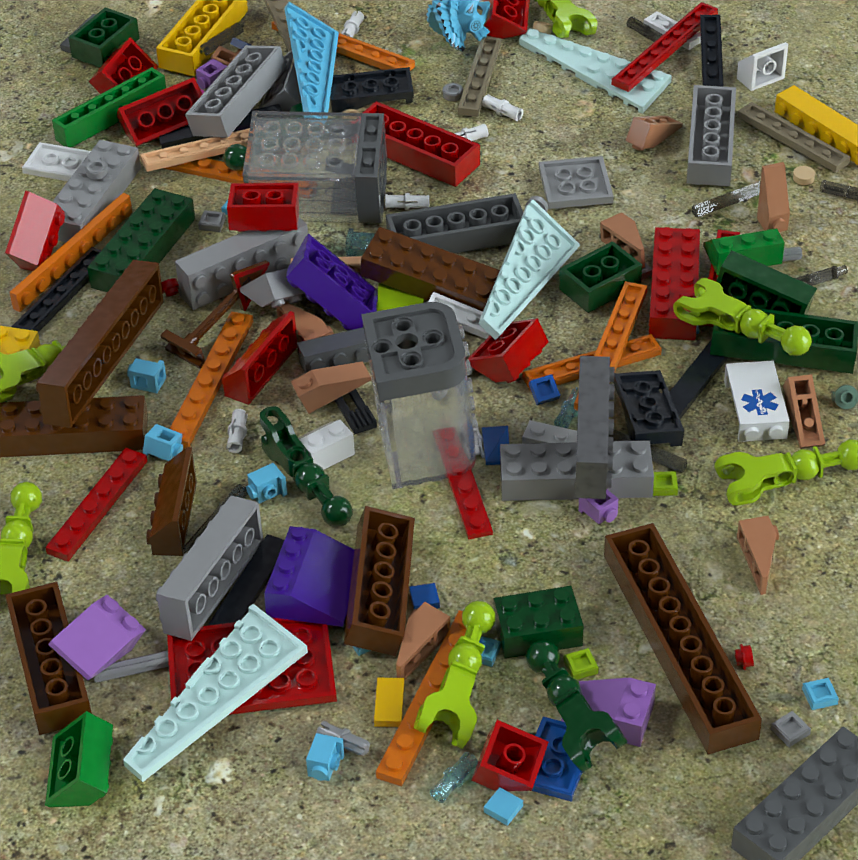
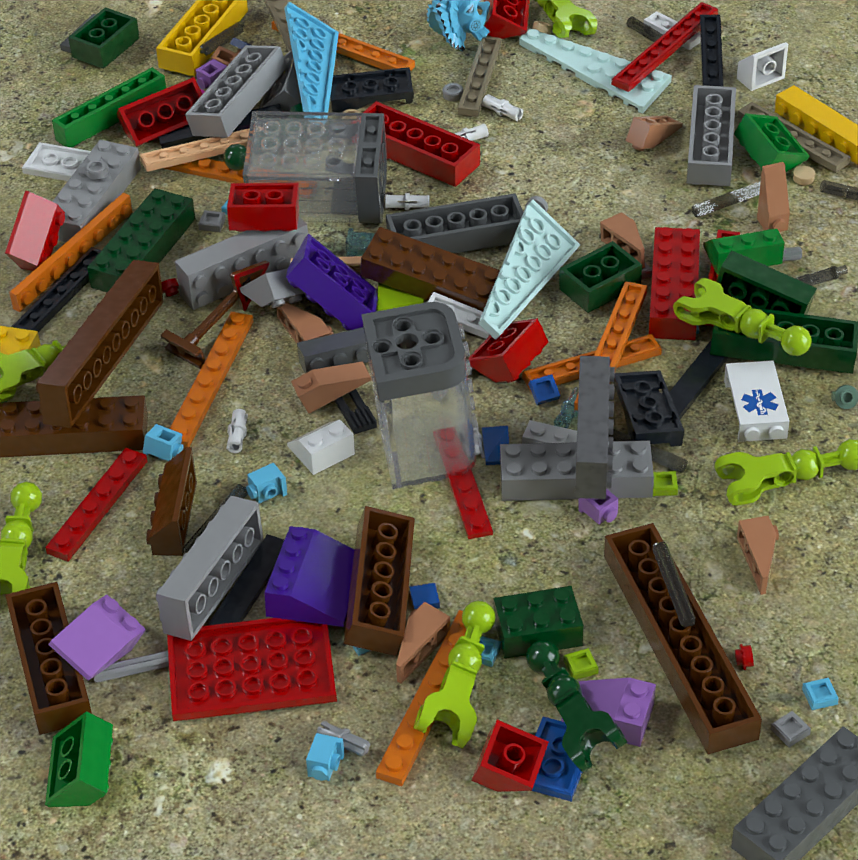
(122, 65): red slope -> none
(146, 375): medium azure brick -> none
(237, 670): light aqua wing -> none
(261, 360): red slope -> none
(284, 447): dark green piece -> none
(352, 25): white pin -> none
(389, 702): yellow tile -> none
(454, 777): clear light blue pin -> none
(503, 806): medium azure tile -> none
(575, 182): light grey plate -> none
(674, 584): none -> clear smoke axle
(769, 141): none -> green slope
(804, 410): nougat slope -> none

